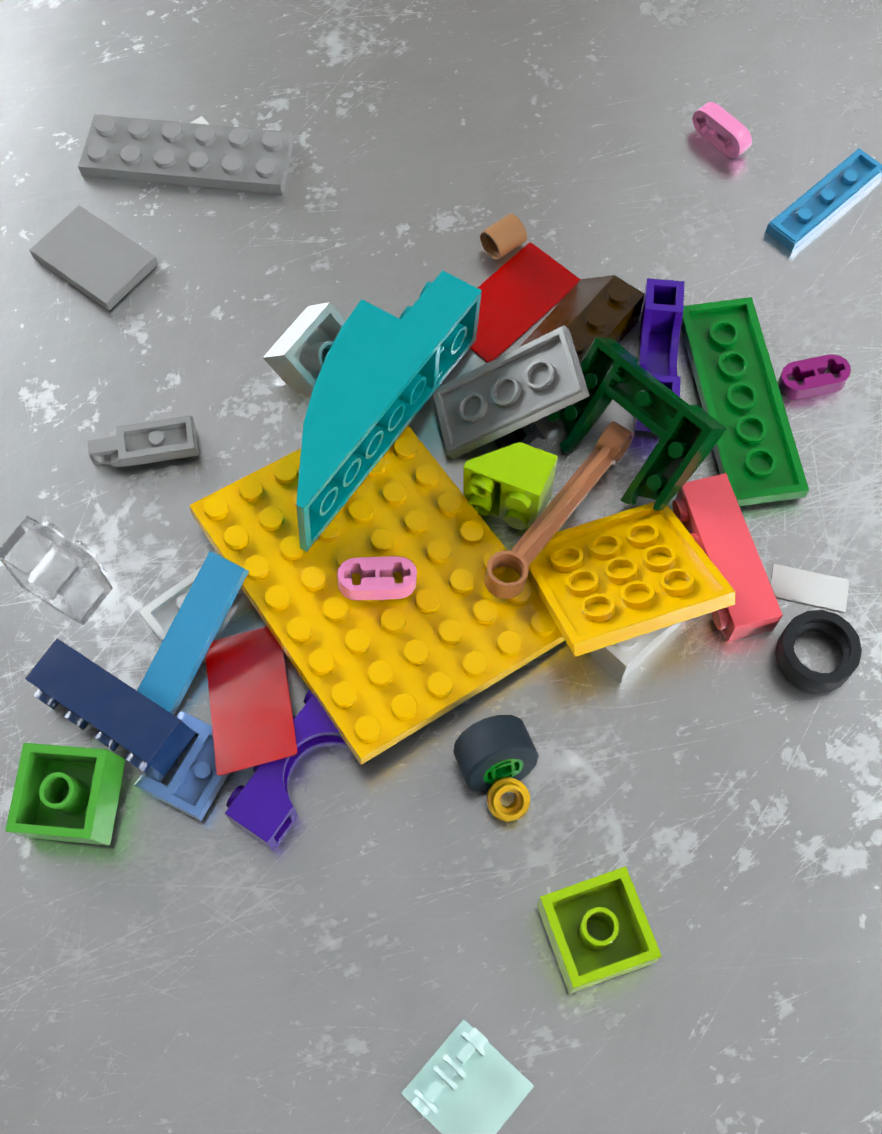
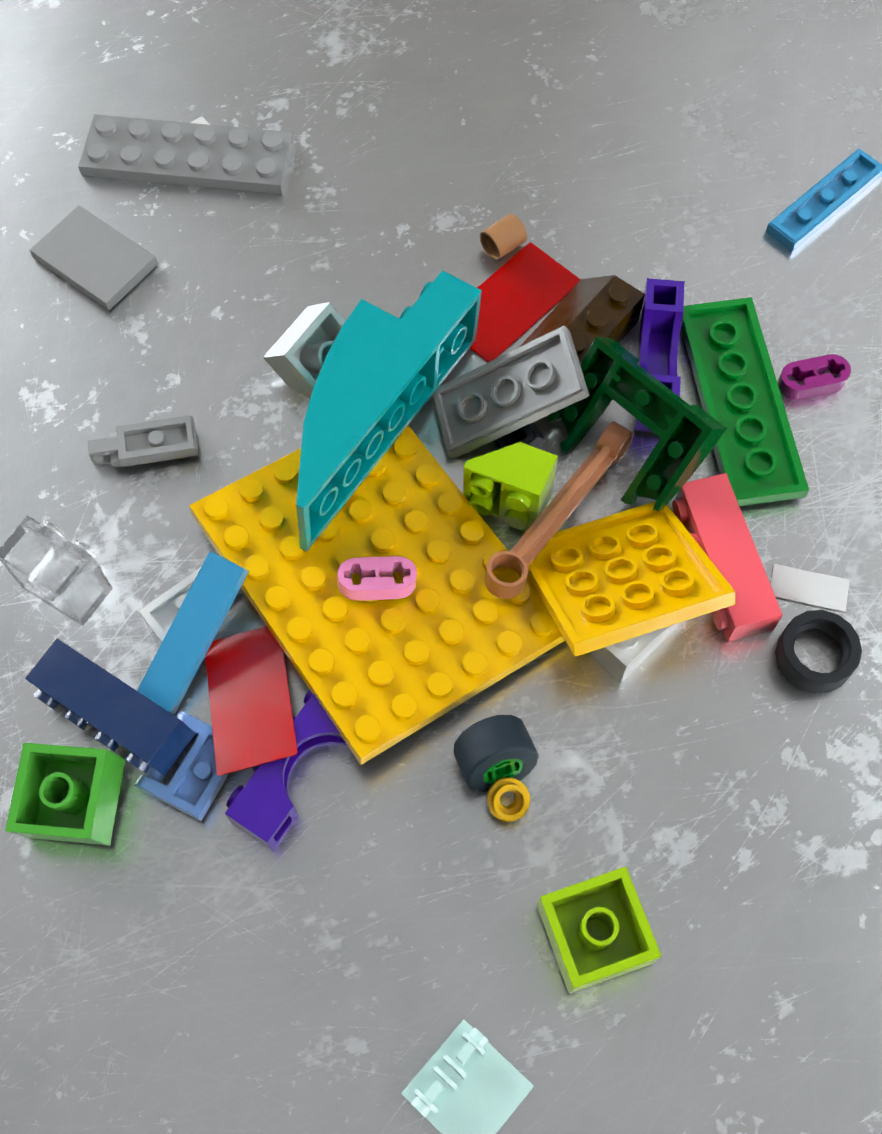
(722, 130): bright pink beam -> none

